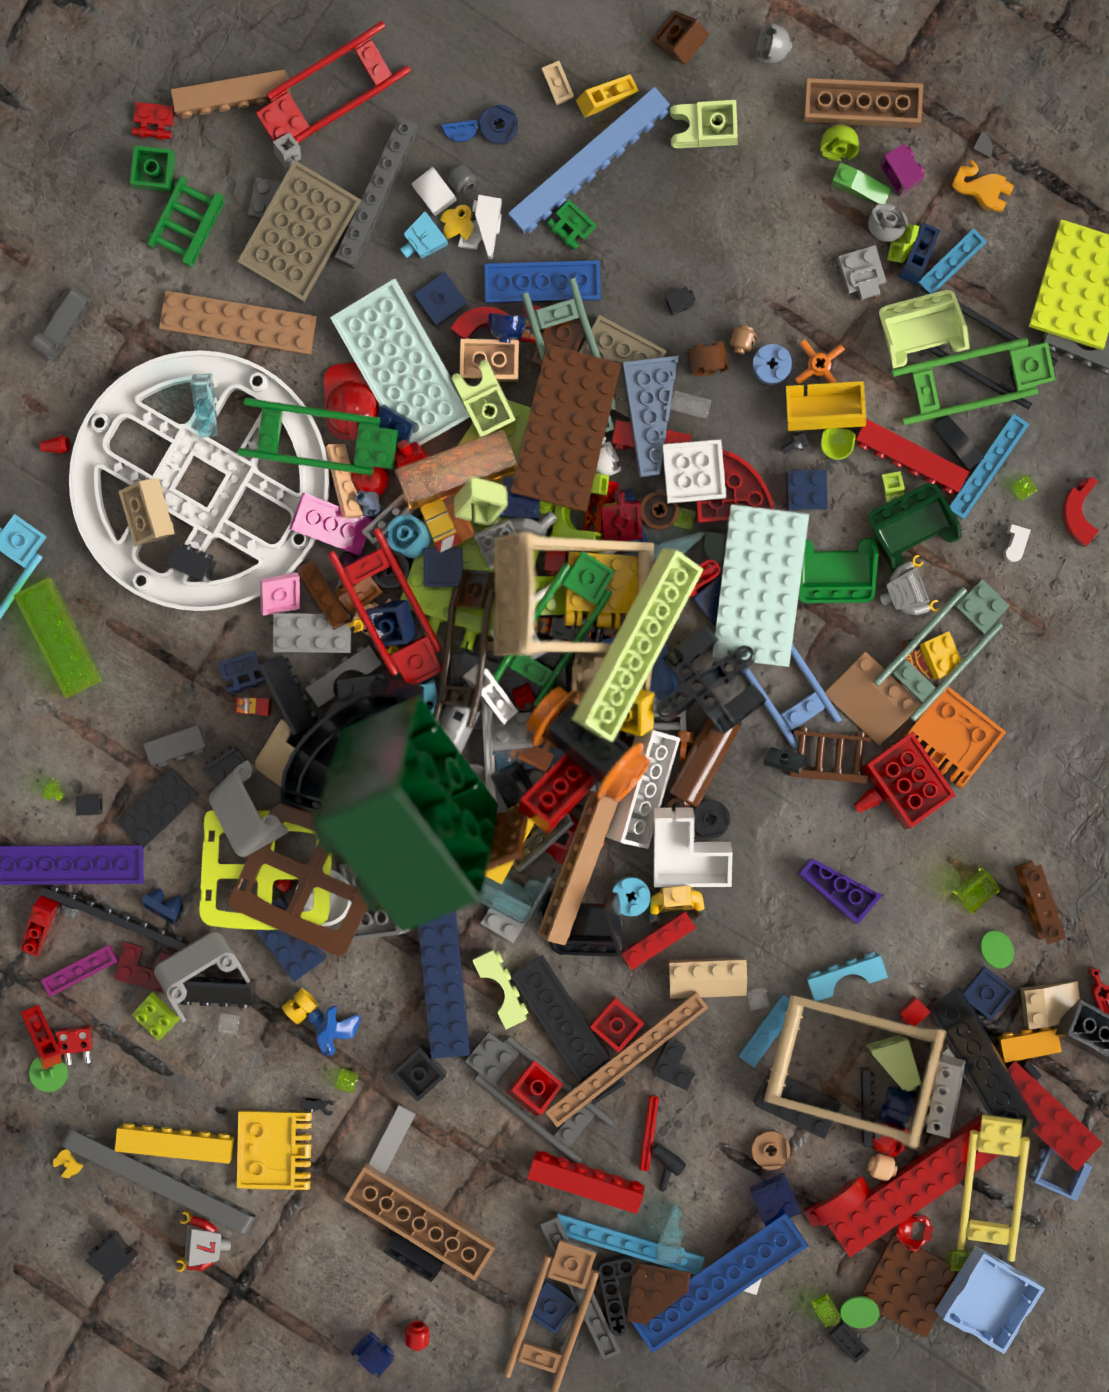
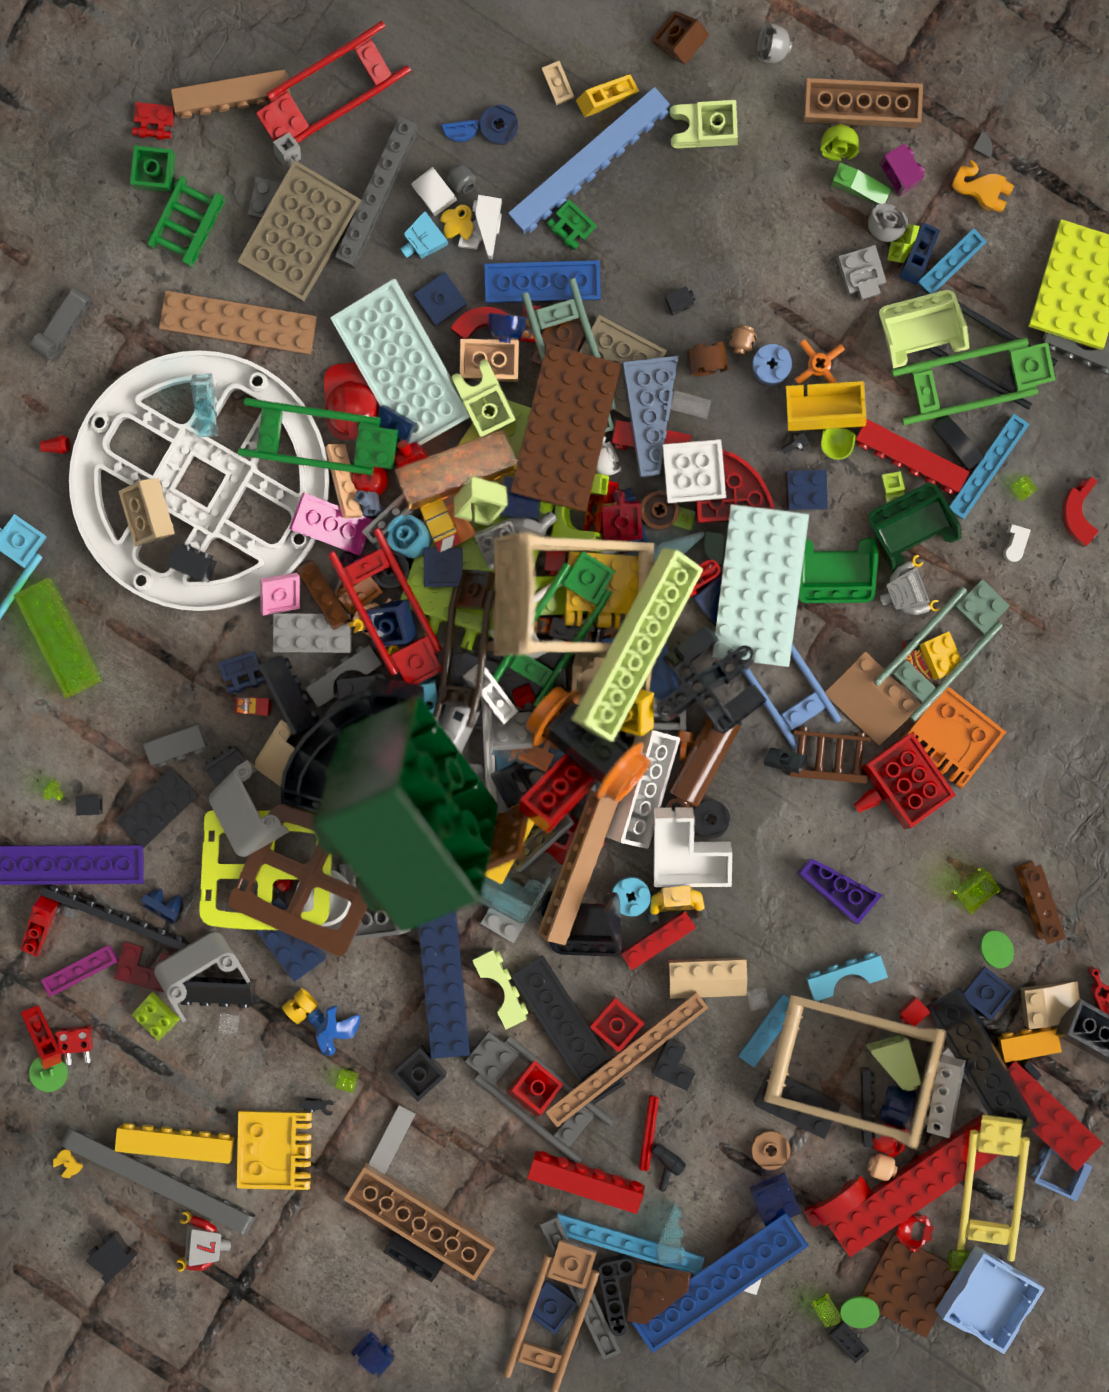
(417, 1335): red head -> none

